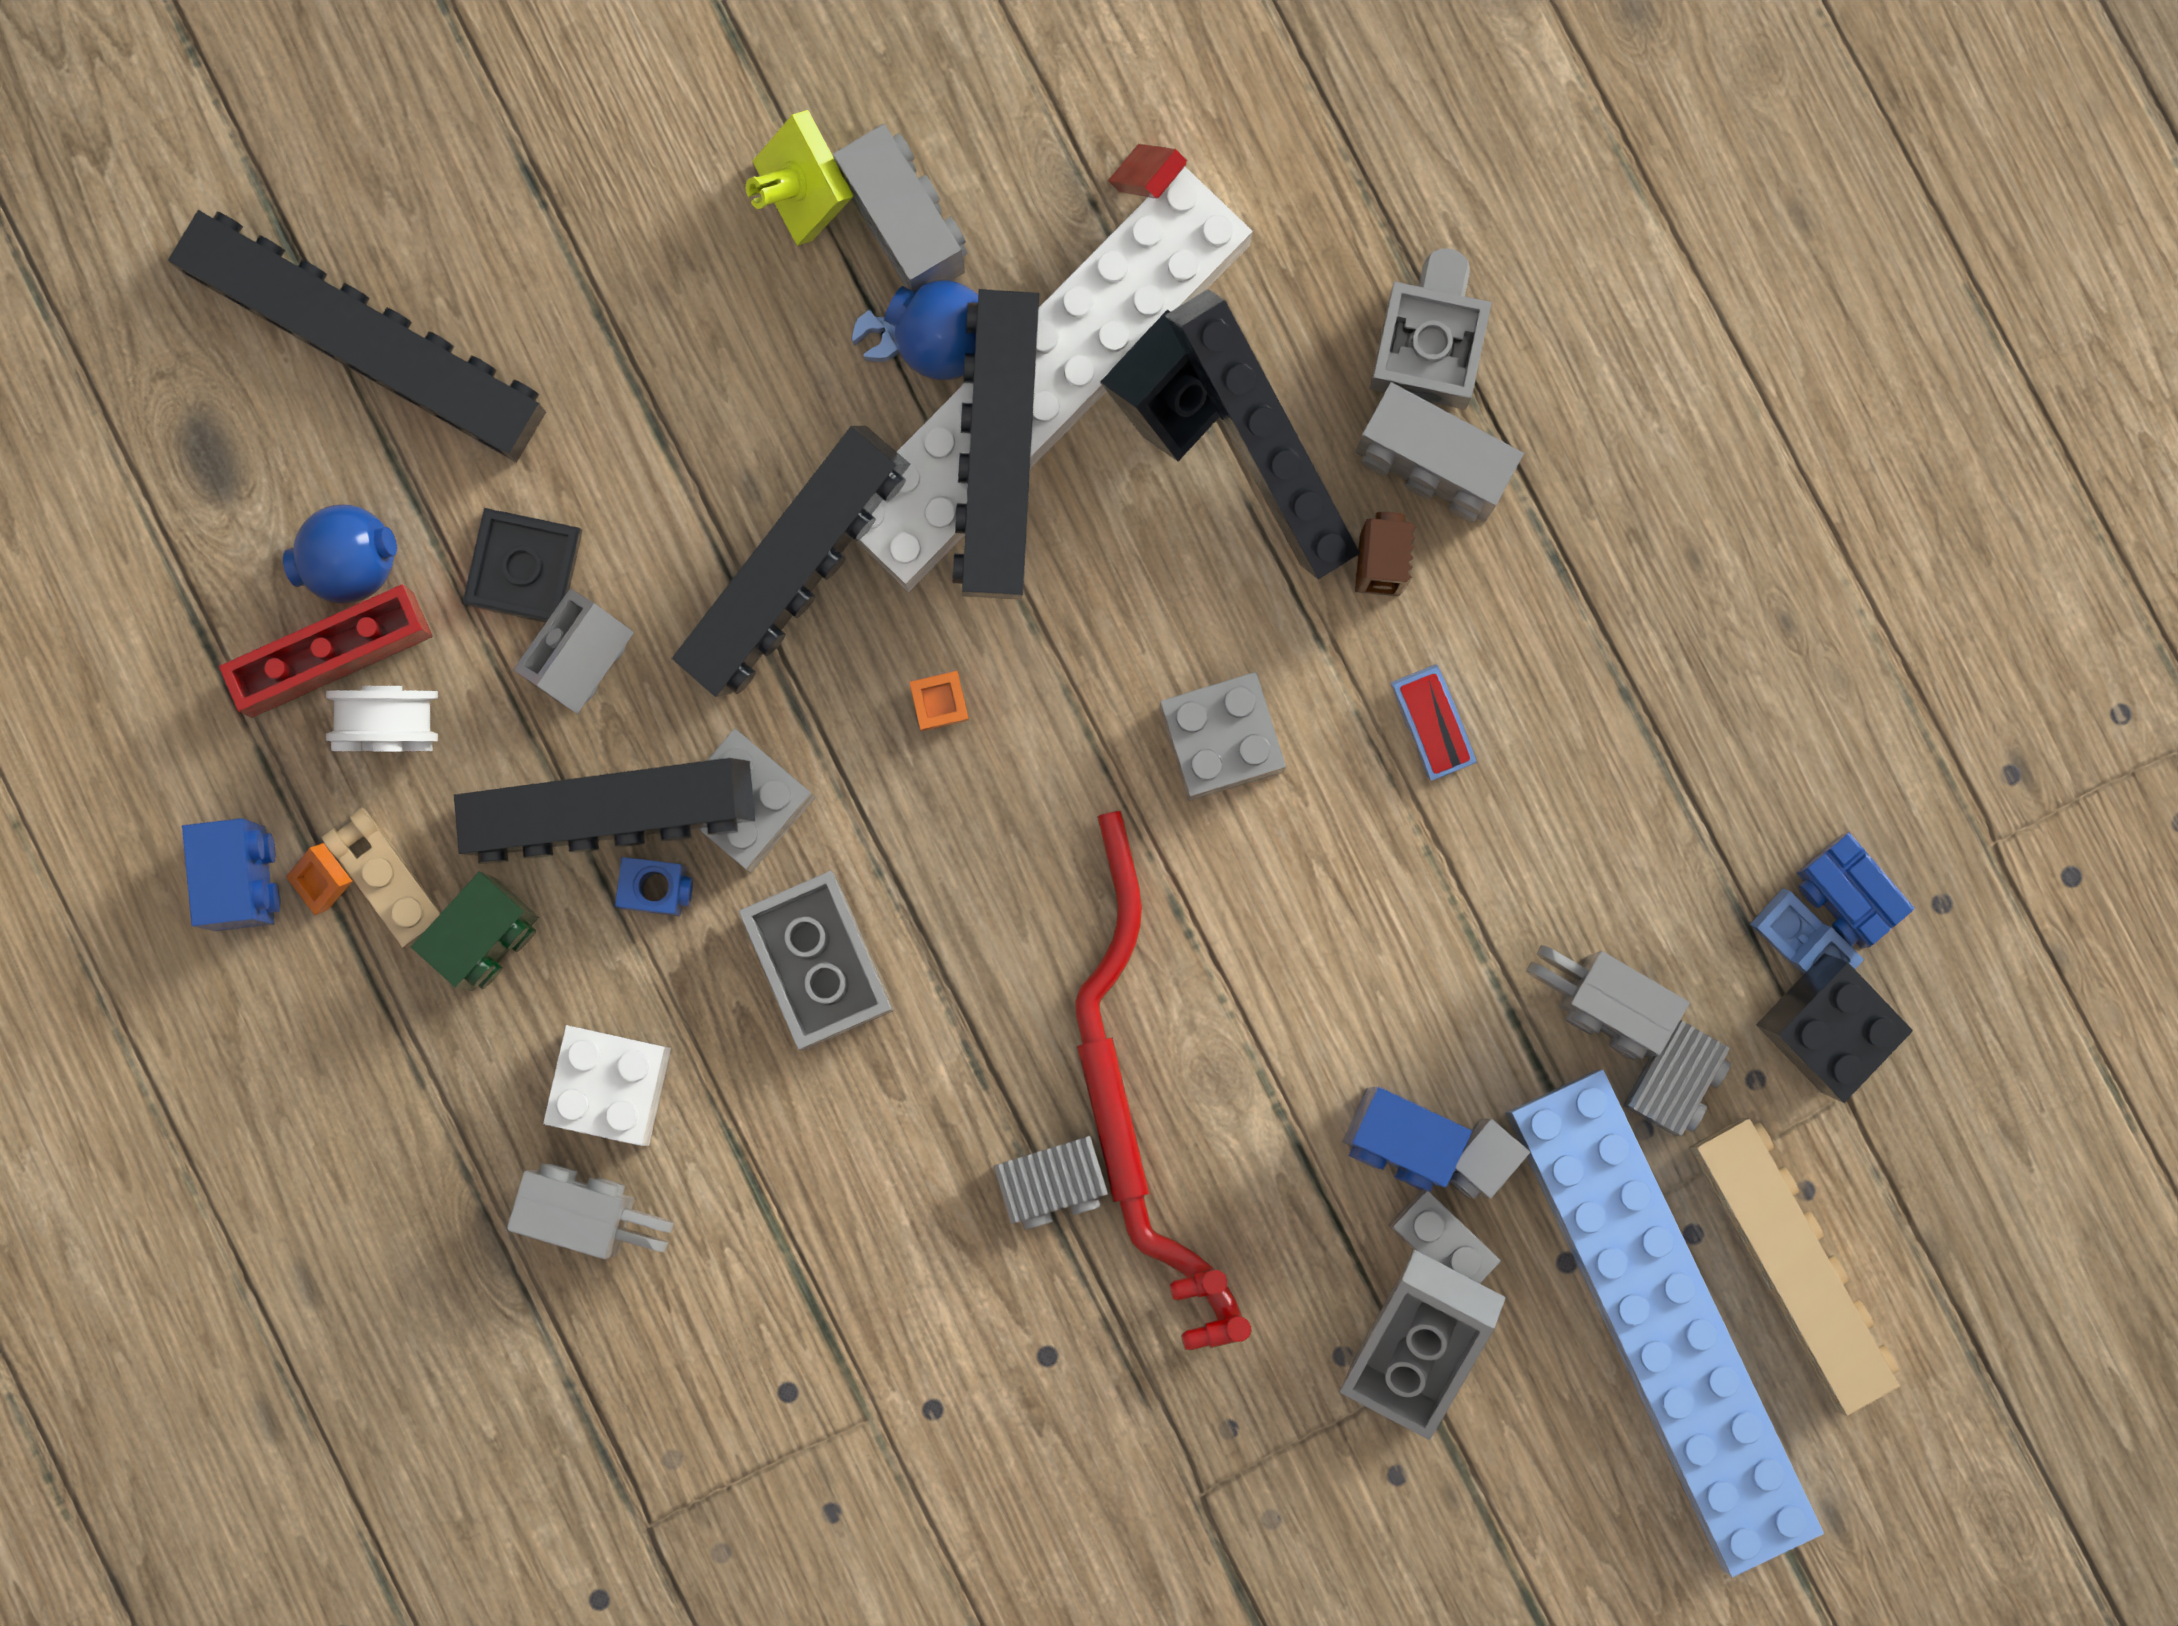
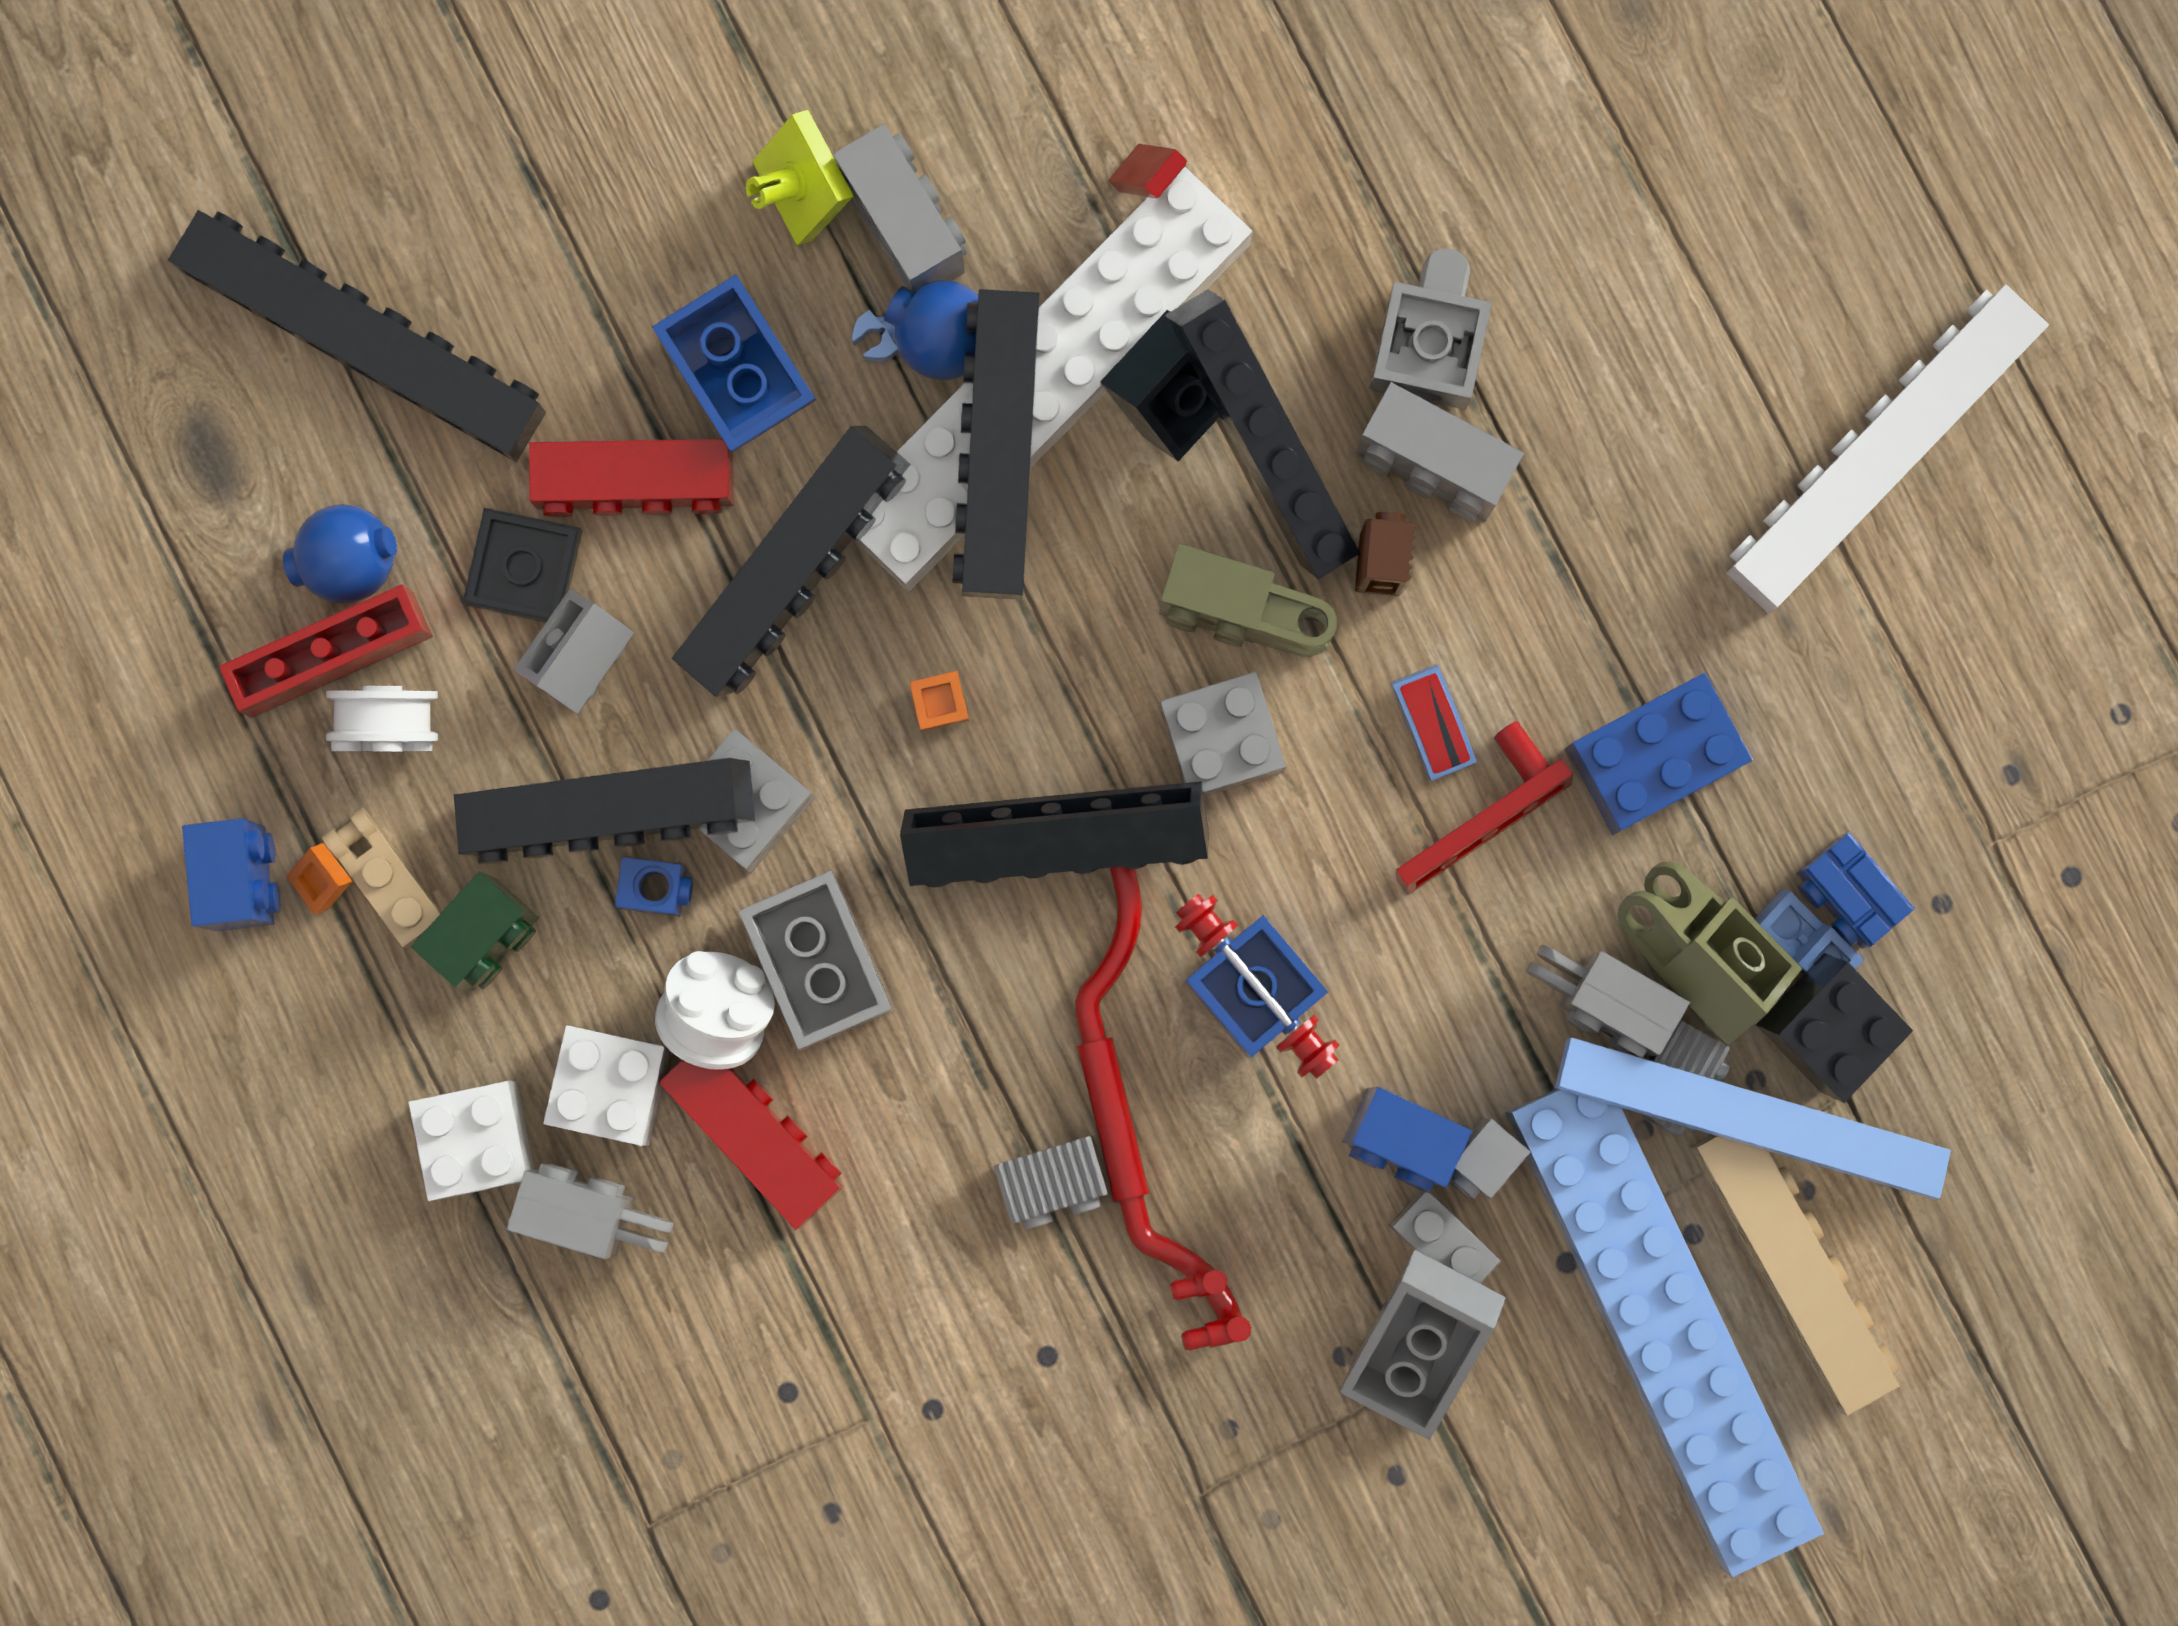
(471, 1140): none -> white brick
(630, 475): none -> red brick
(714, 1010): none -> white wheel
(733, 363): none -> blue slope
(755, 1139): none -> red brick
(1055, 834): none -> black brick
(1241, 604): none -> olive brick
(1256, 986): none -> blue brick
(1540, 786): none -> red piece
(1658, 753): none -> blue brick
(1709, 951): none -> olive brick
(1752, 1118): none -> light blue tile
(1886, 449): none -> white brick

